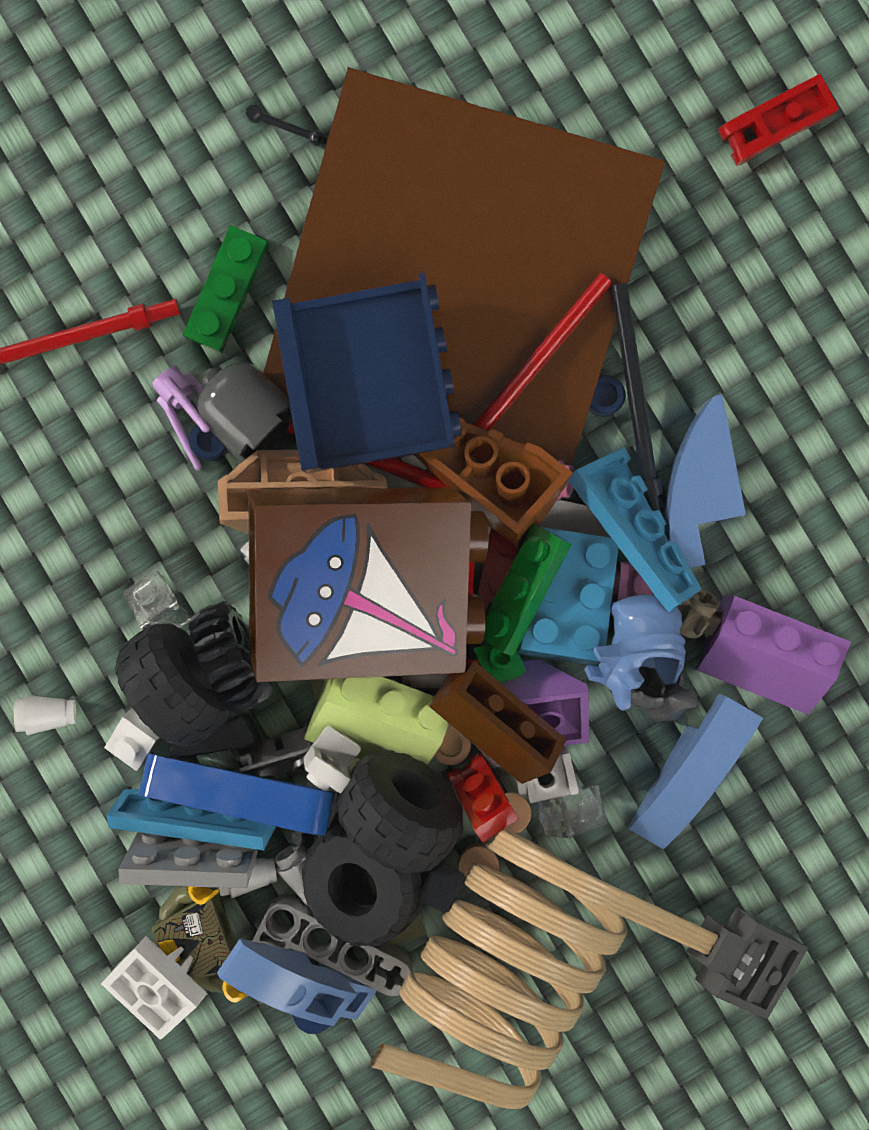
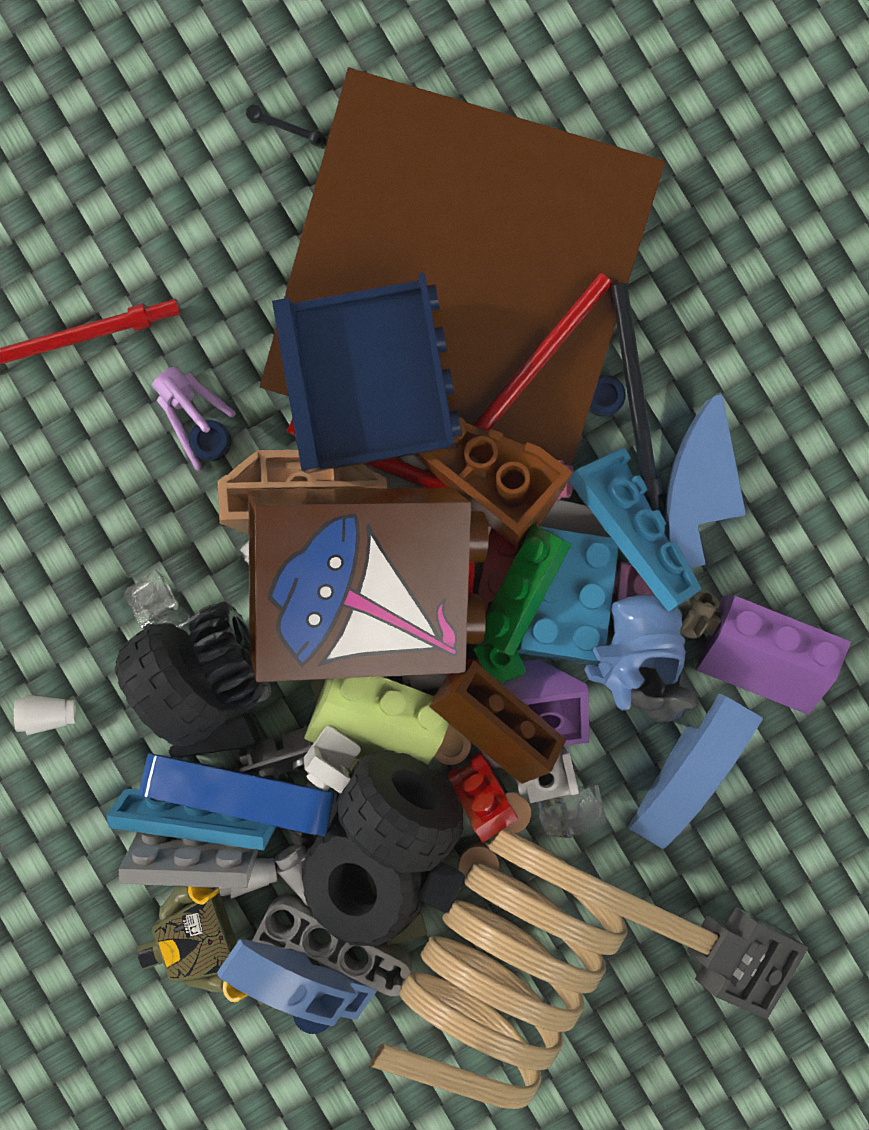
(132, 740): white bracket -> none
(155, 987): white piece -> none
(226, 289): green plate -> none
(244, 409): dark grey cylinder -> none
(779, 119): red plate -> none

